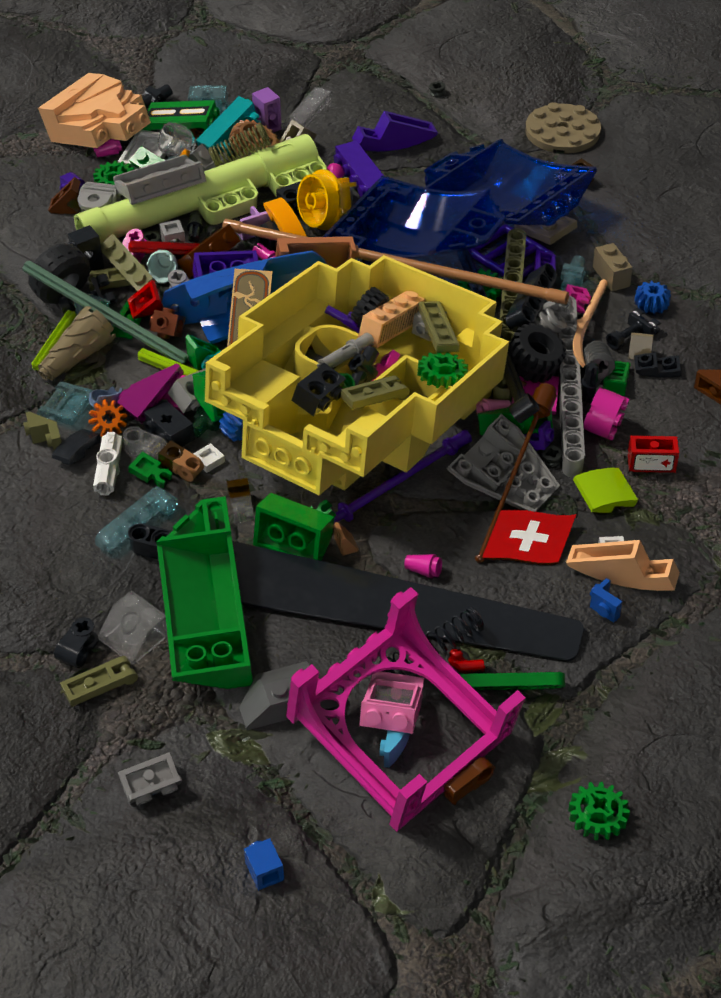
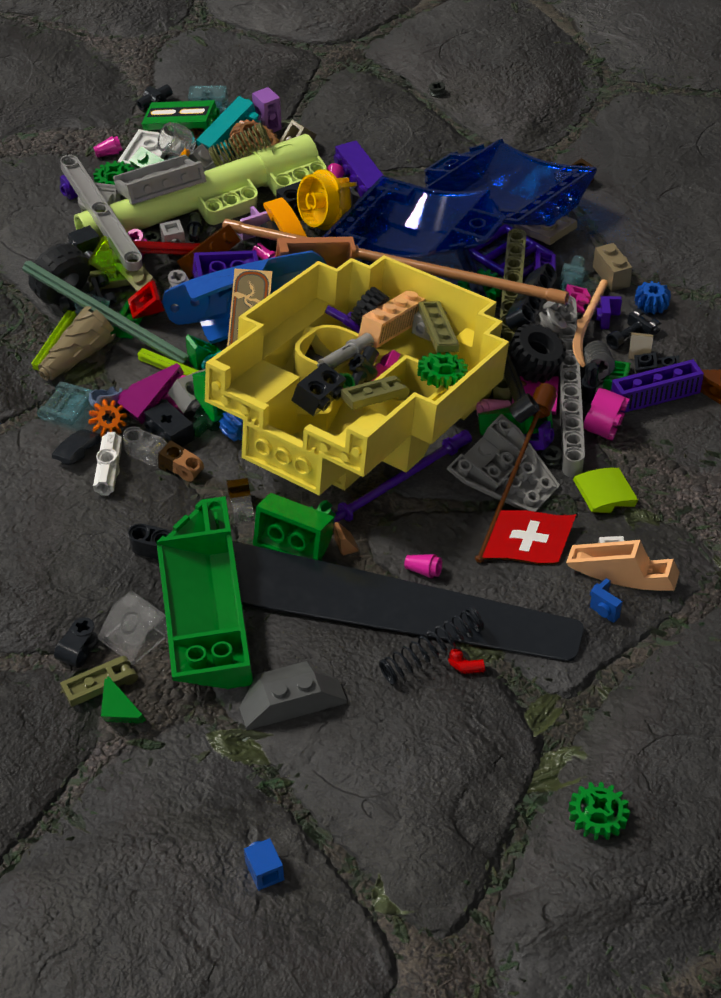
(42, 430): olive slope -> none
(66, 199): reddish brown slope -> none
(94, 112): light nougat panel -> none
(103, 258): none -> clear neon green slope
(107, 220): none -> light grey beam
(117, 706): none -> green slope
(140, 512): clear light blue beam -> none
(148, 468): green plate -> none
(149, 779): light grey bracket -> none
(161, 264): light aqua hair -> none
(167, 323): copper brick -> none
(210, 457): white tile -> none
(308, 107): clear plate -> none
(392, 702): bright pink window -> none
(393, 746): medium azure slope -> none
(394, 133): dark purple slope -> none
(408, 638): dark pink arch -> none
(470, 778): reddish brown piece -> none
(515, 681): green beam -> none
(577, 129): dark tan plate -> none
(608, 306): none -> dark purple bracket
(653, 454): red brick -> none
(659, 385): none -> dark purple brick

